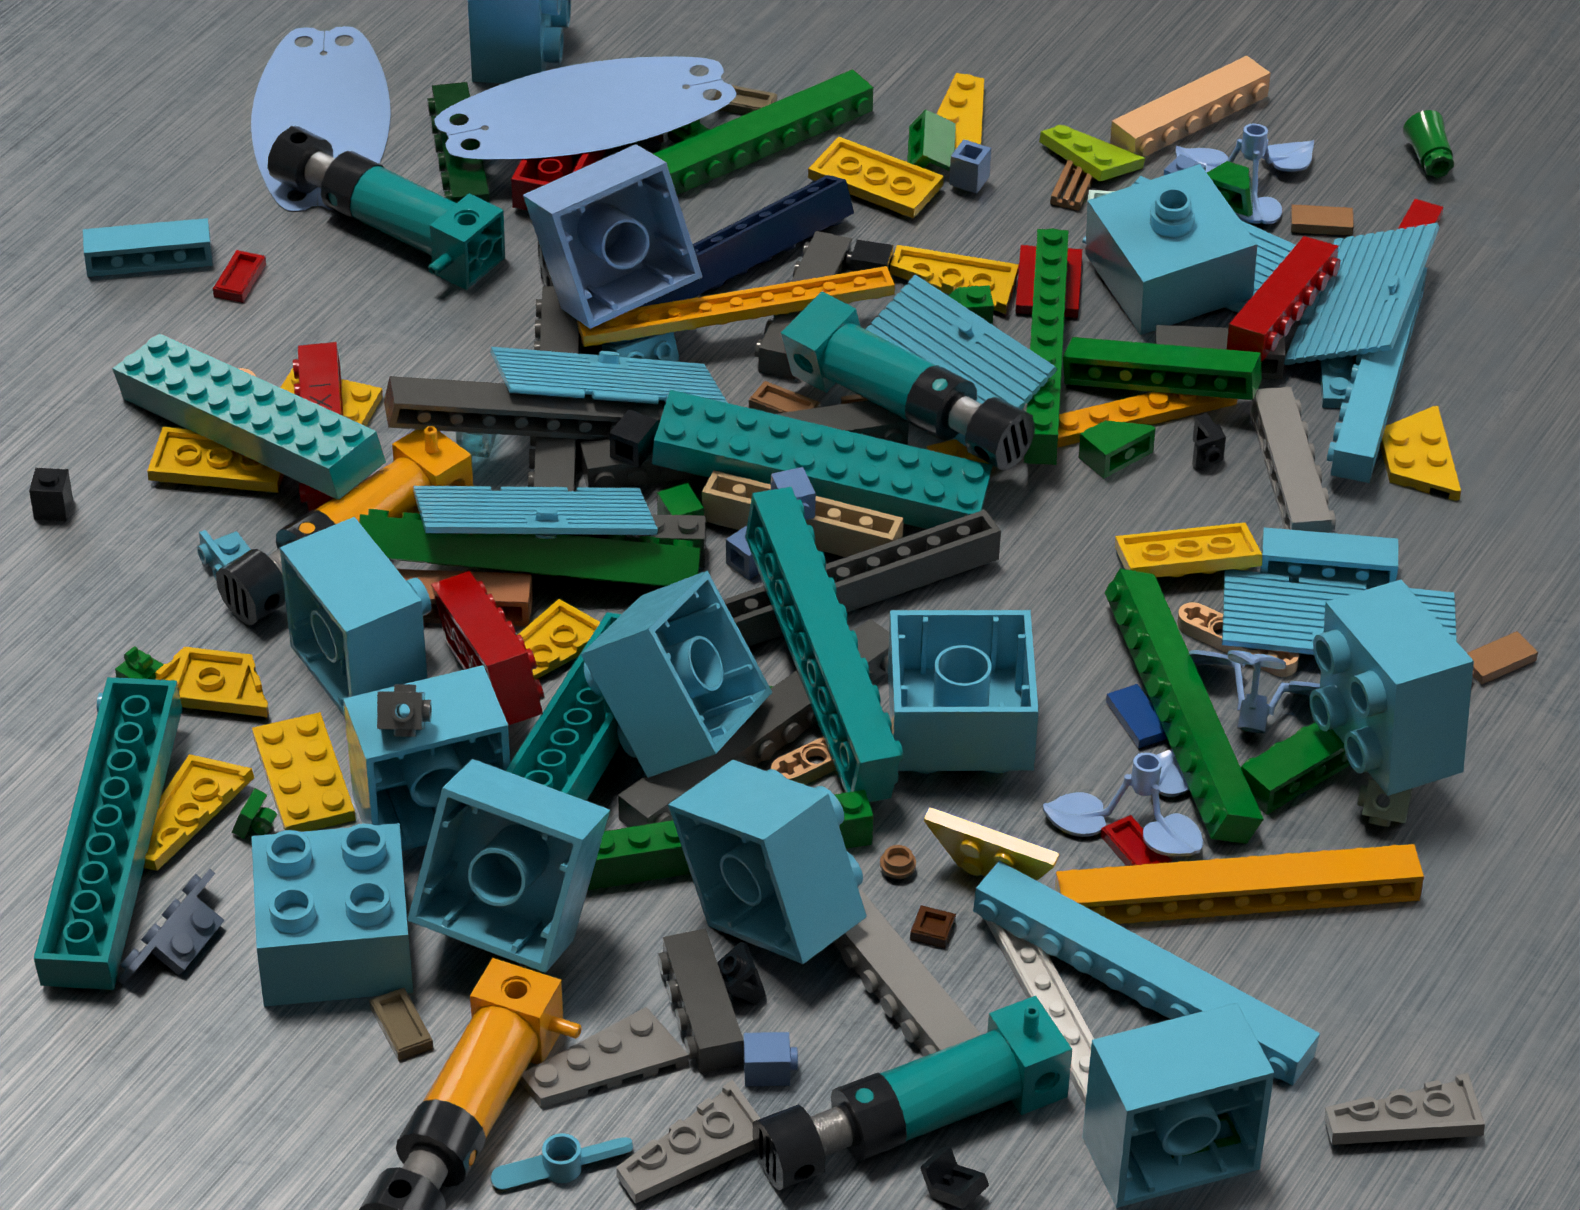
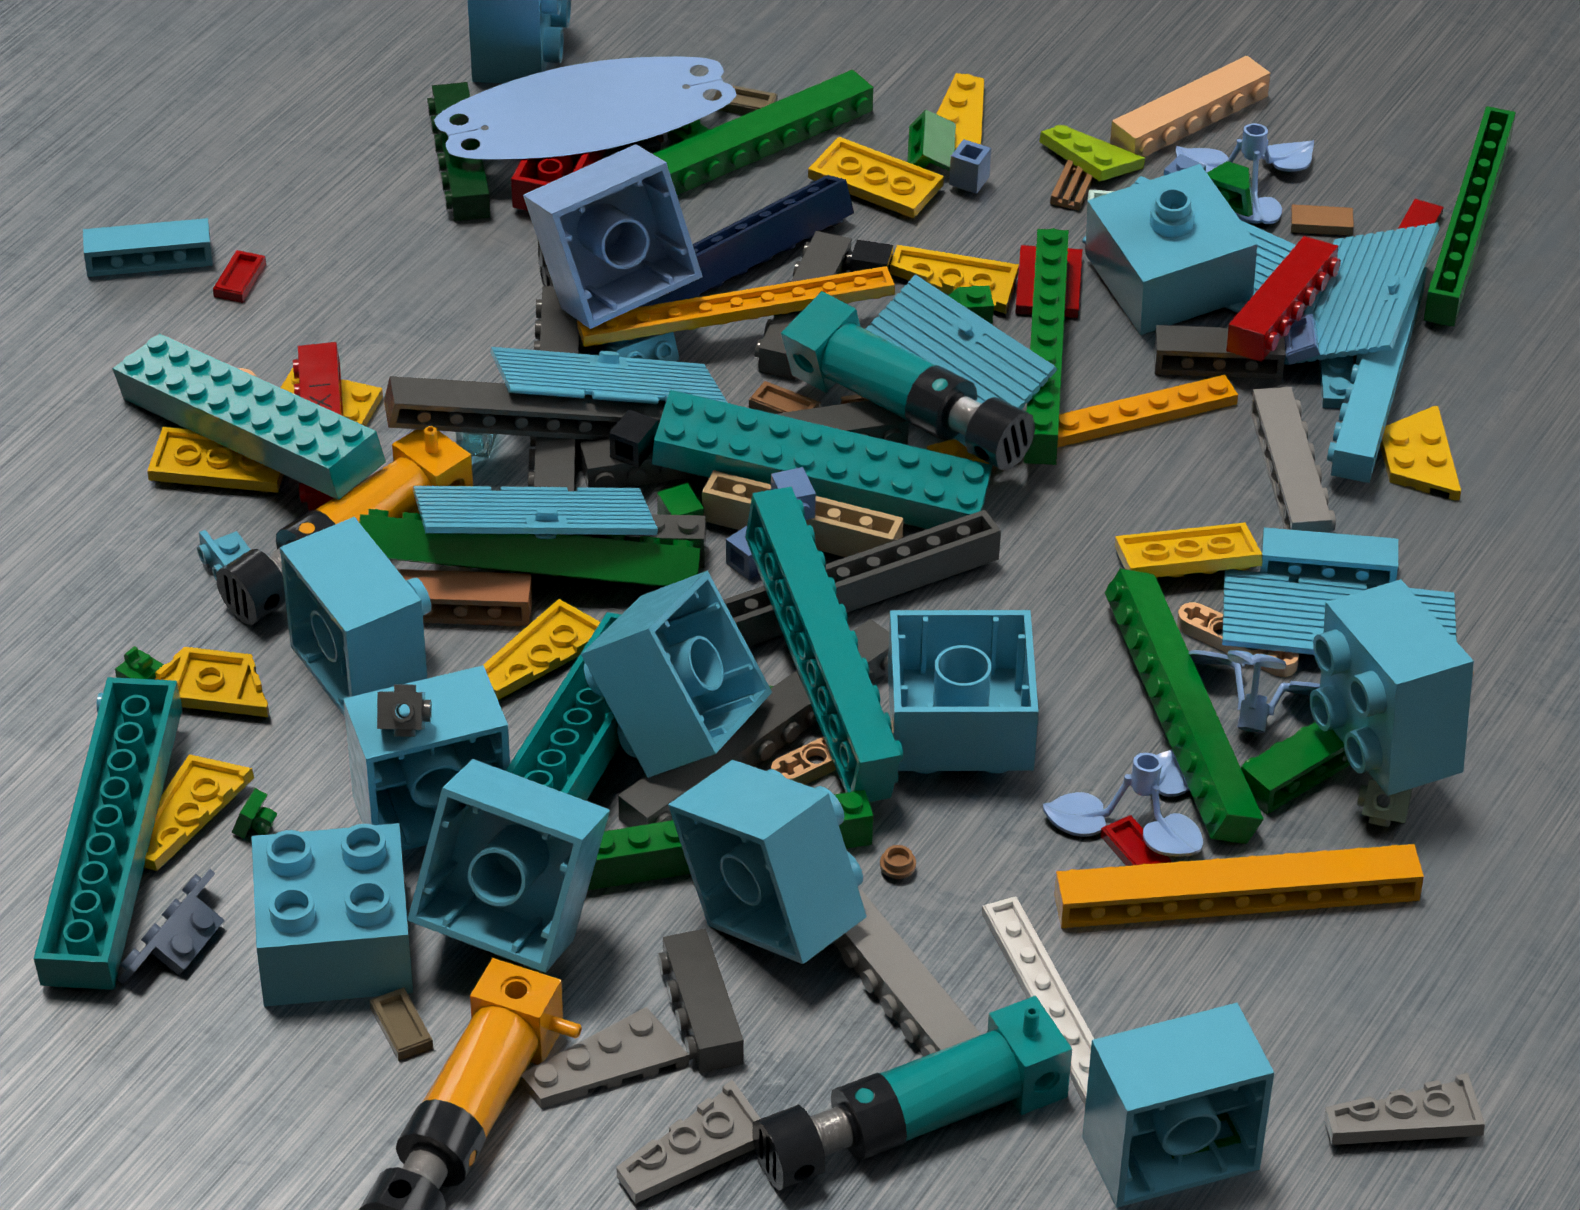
(51, 494): black brick -> none
(303, 773): yellow plate -> none
(328, 95): light blue piece -> none
(460, 237): teal piece -> none
(482, 636): red brick -> none
(545, 1167): medium azure piece -> none
(741, 975): black bracket -> none
(768, 1059): medium blue brick -> none
(932, 926): reddish brown tile -> none
(950, 1181): black bracket -> none
(981, 848): yellow wing -> none
(1115, 446): green slope -> none
(1134, 964): medium azure brick -> none
(1136, 715): blue tile -> none
(1162, 368): green brick -> none
(1208, 441): black bracket -> none
(1302, 340): none -> medium blue tile
(1429, 140): green plant -> none
(1469, 217): none -> green brick
(1502, 657): medium nougat tile -> none

